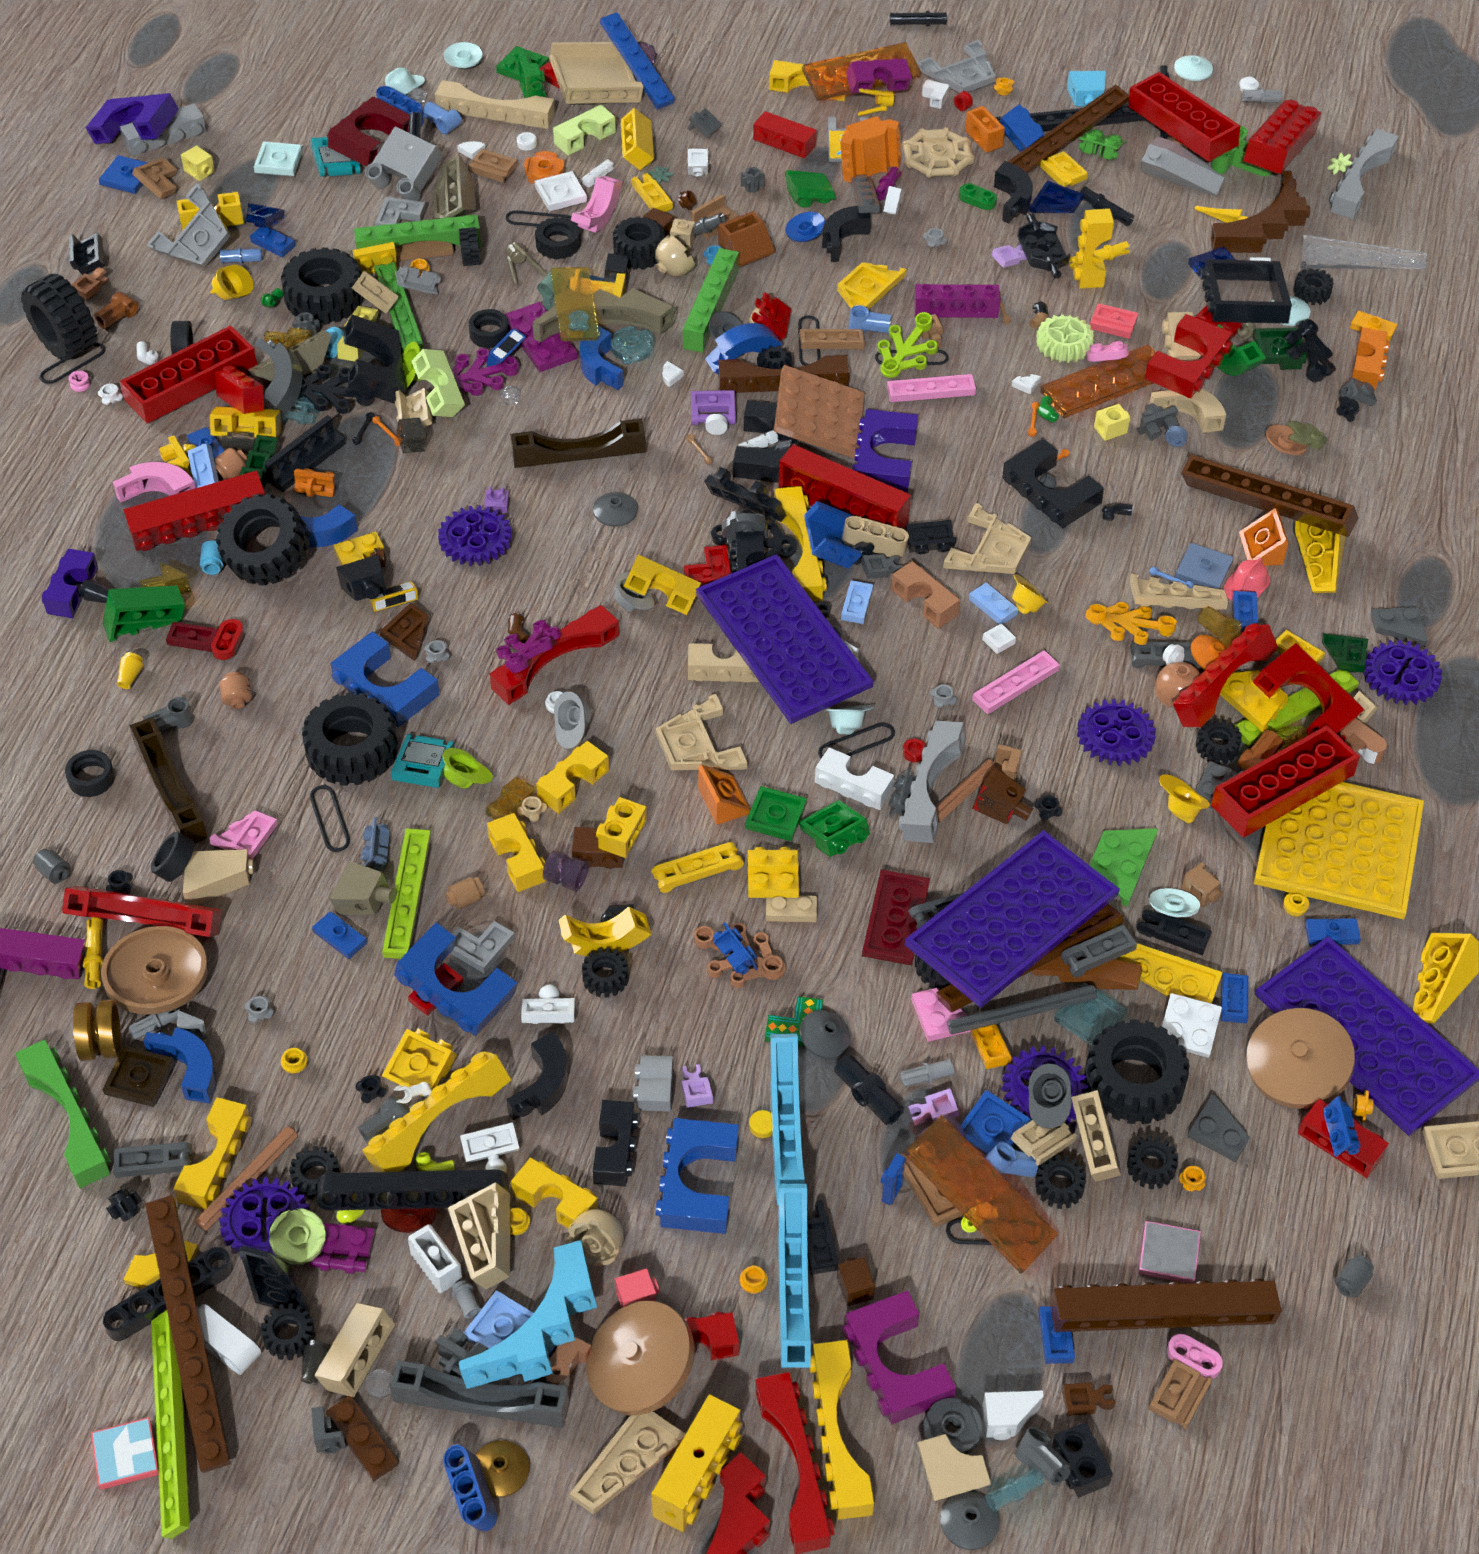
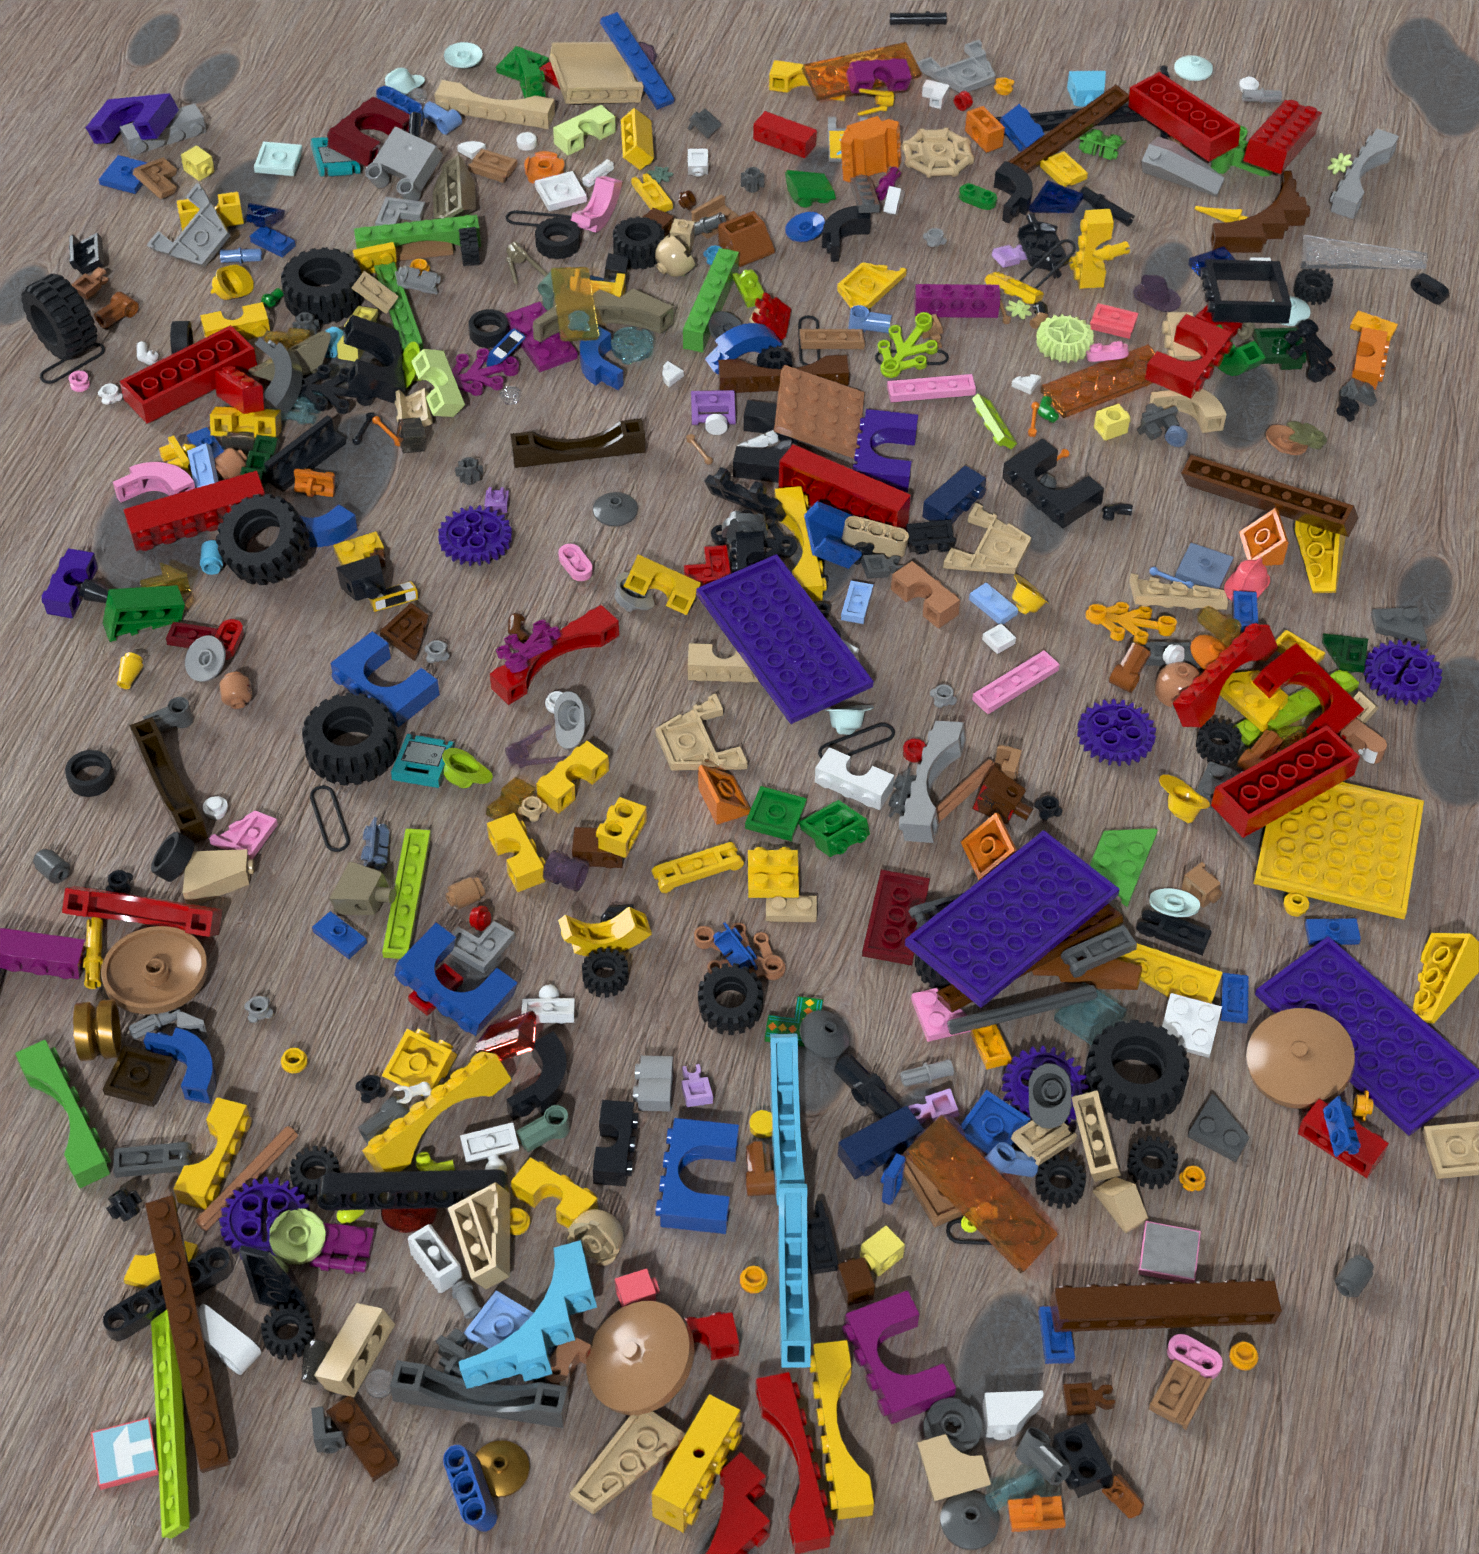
(205, 658): none -> light grey dish
(215, 807): none -> white plate
(250, 325): none -> yellow arch
(469, 470): none -> dark grey gear
(480, 918): none -> red plate
(512, 1042): none -> clear red tile
(518, 752): none -> clear purple plant
(543, 1130): none -> sand green piece
(579, 565): none -> bright pink plate
(730, 1018): none -> black tyre
(748, 286): none -> lime hips
(759, 1175): none -> dark orange piece
(879, 1142): none -> dark blue brick
(882, 1251): none -> light yellow brick
(955, 496): none -> dark blue brick
(988, 846): none -> orange slope
(993, 421): none -> lime plate
(1015, 287): none -> yellow hinge
(1018, 309): none -> yellowish green plant
(1036, 1513): none -> orange hips
(1044, 257): none -> black piece
(1122, 1202): none -> tan slope
(1124, 1497): none -> dark orange piece
(1128, 672): none -> dark orange piece
(1155, 293): none -> clear purple piece
(1243, 1356): none -> light orange plate
(1429, 288): none -> black beam

